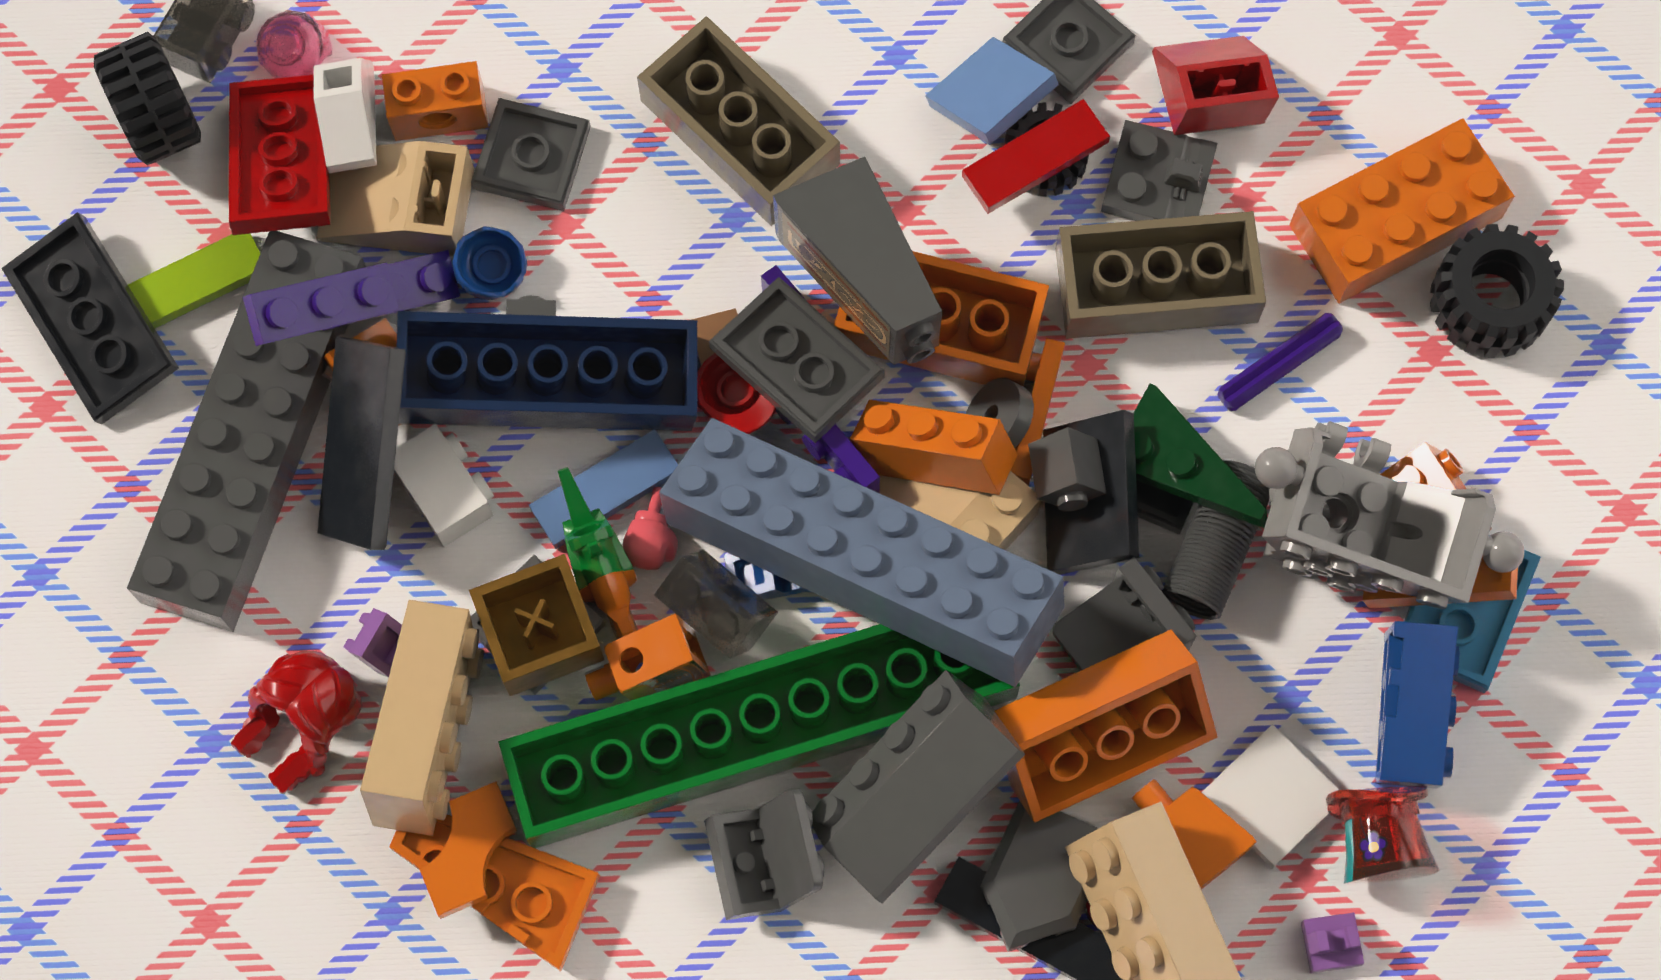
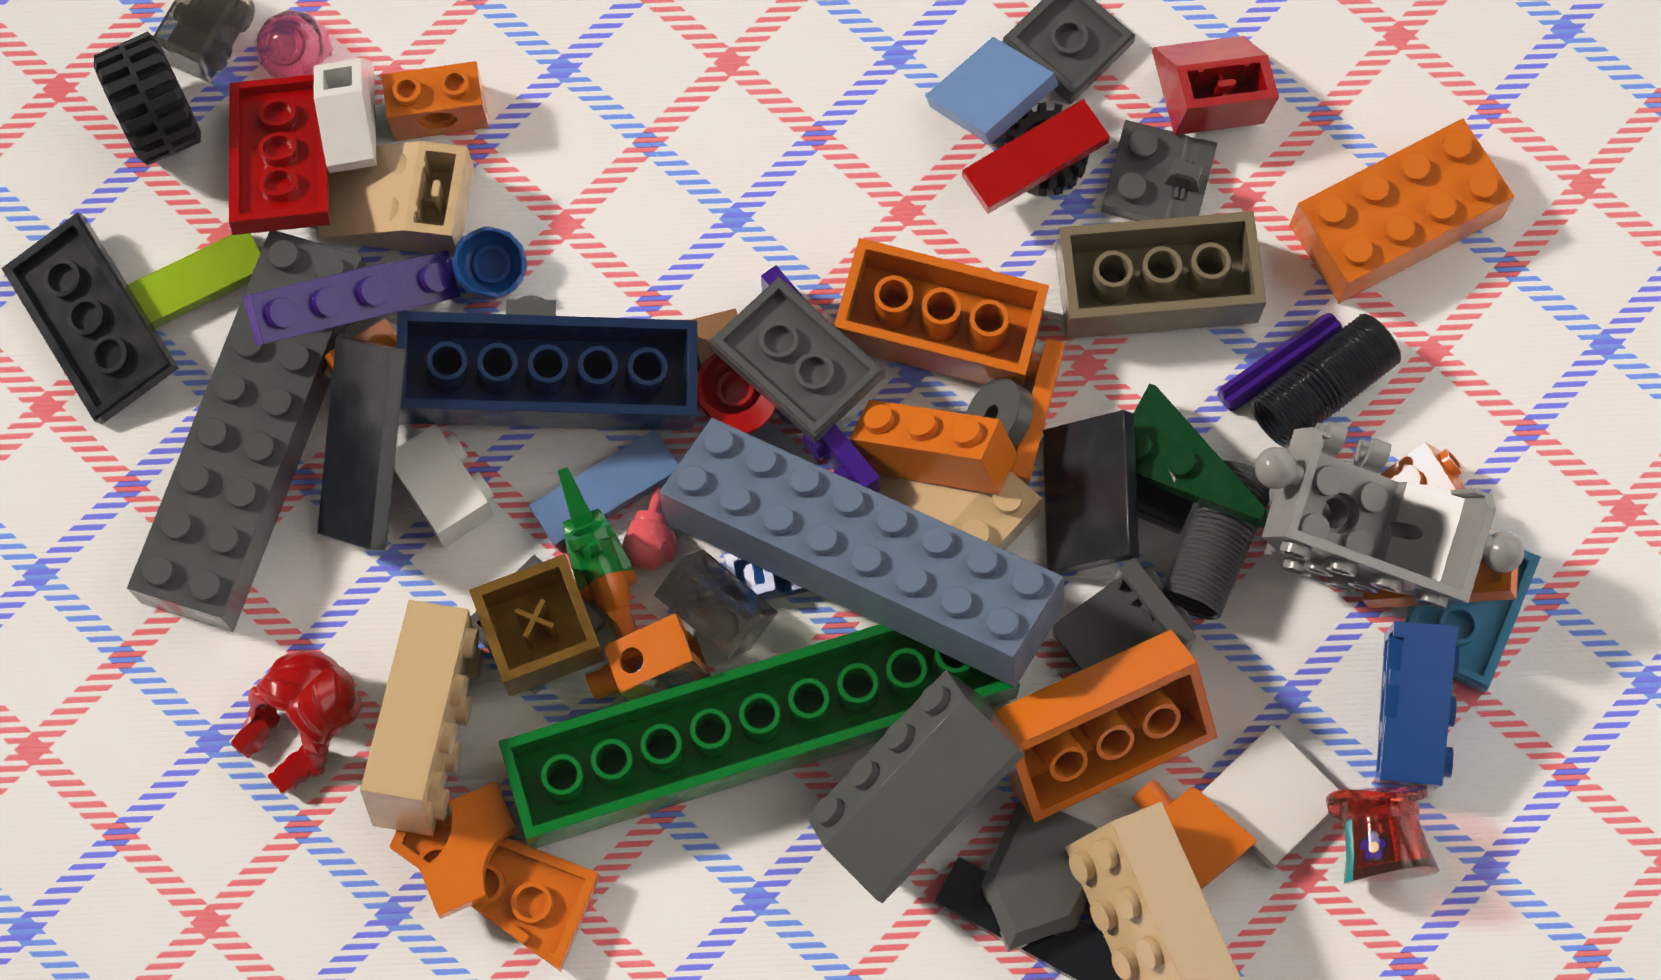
(376, 641): medium lavender tile -> none
(531, 154): dark grey tile -> none
(736, 117): dark tan brick -> none
(765, 856): dark grey bracket -> none
(859, 256): dark grey slope -> none
(1067, 469): dark grey brick -> none
(1330, 379): none -> black piece
(1332, 942): medium lavender tile -> none
(1517, 261): black tyre -> none

